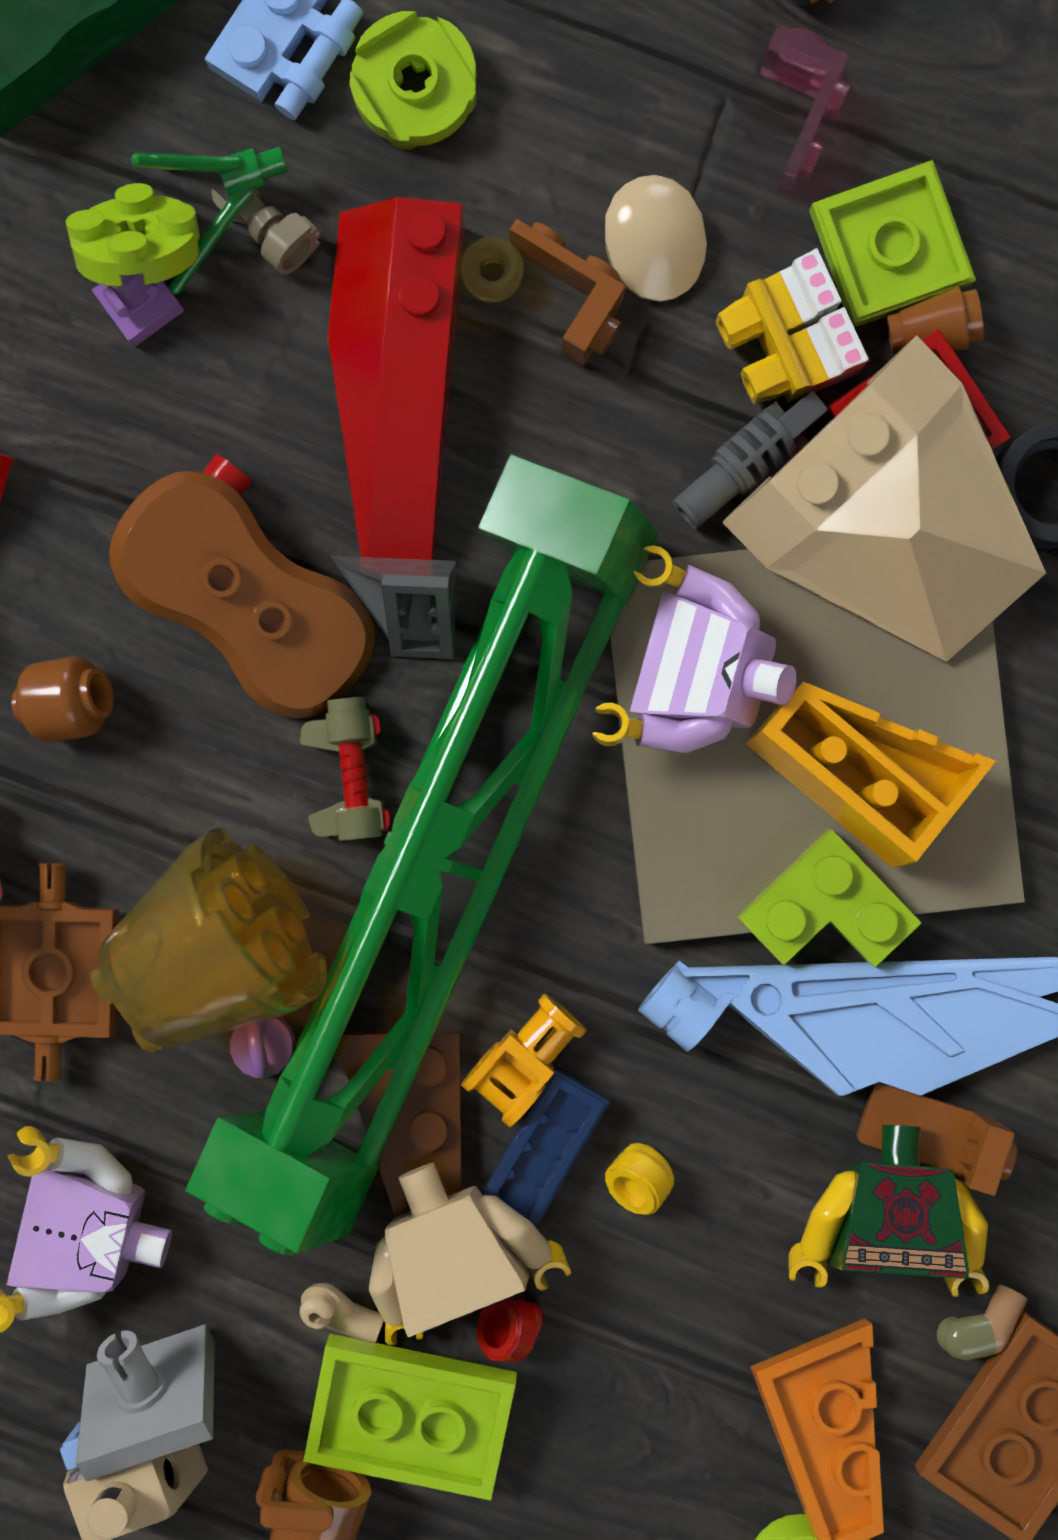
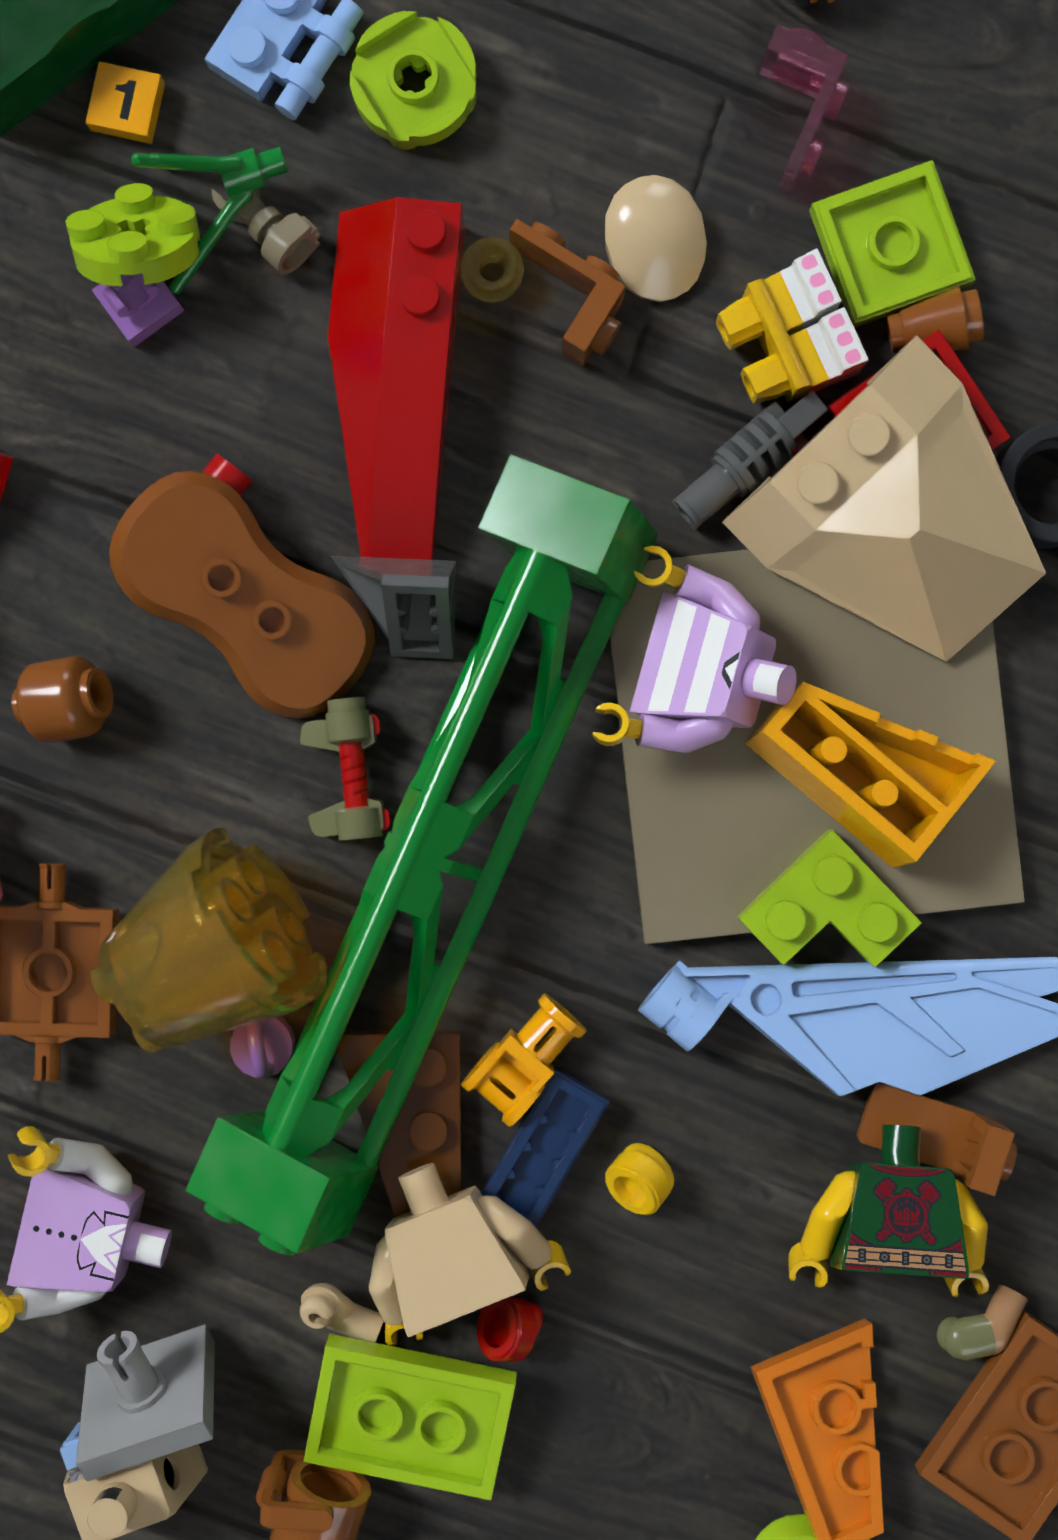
(125, 102): none -> light orange tile

